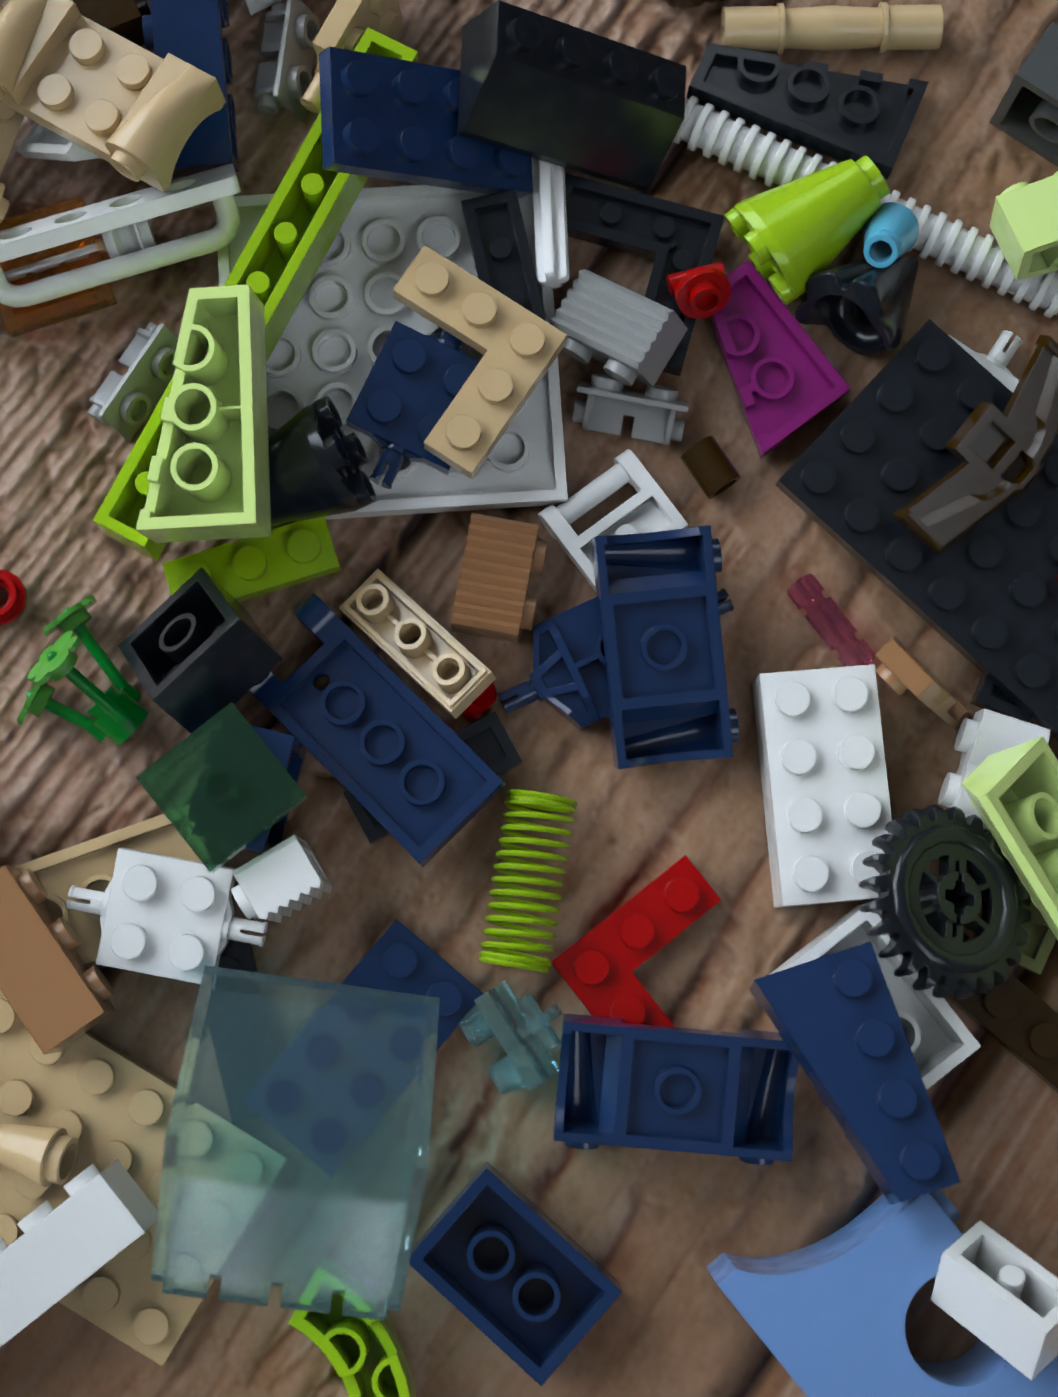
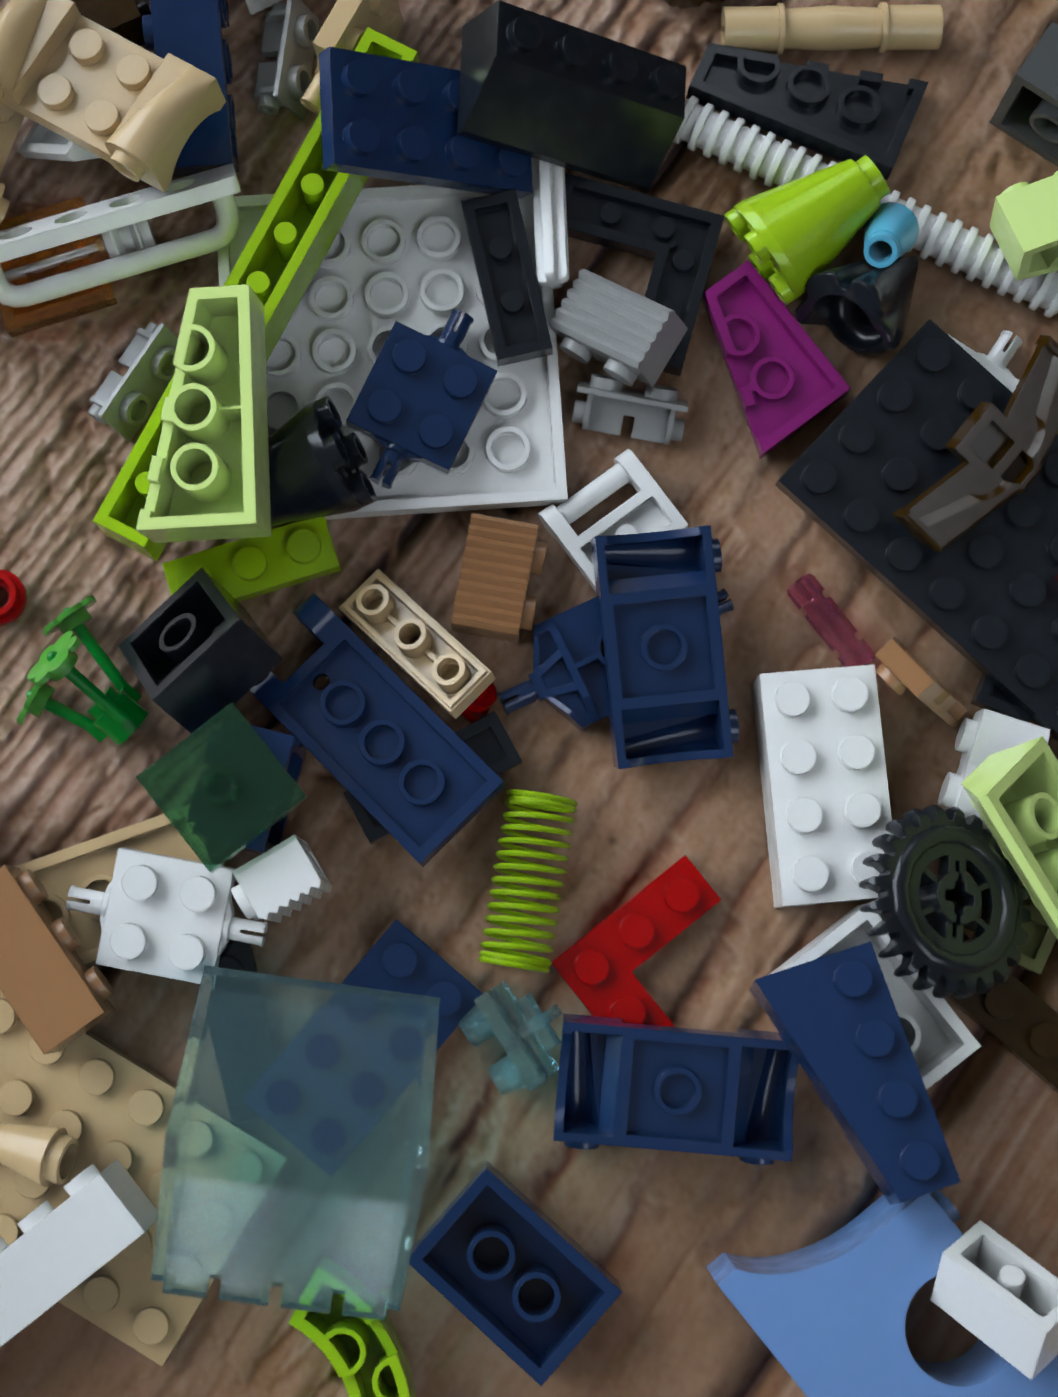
(515, 350): tan plate -> none
(700, 290): red plate -> none
(710, 467): dark brown hinge -> none

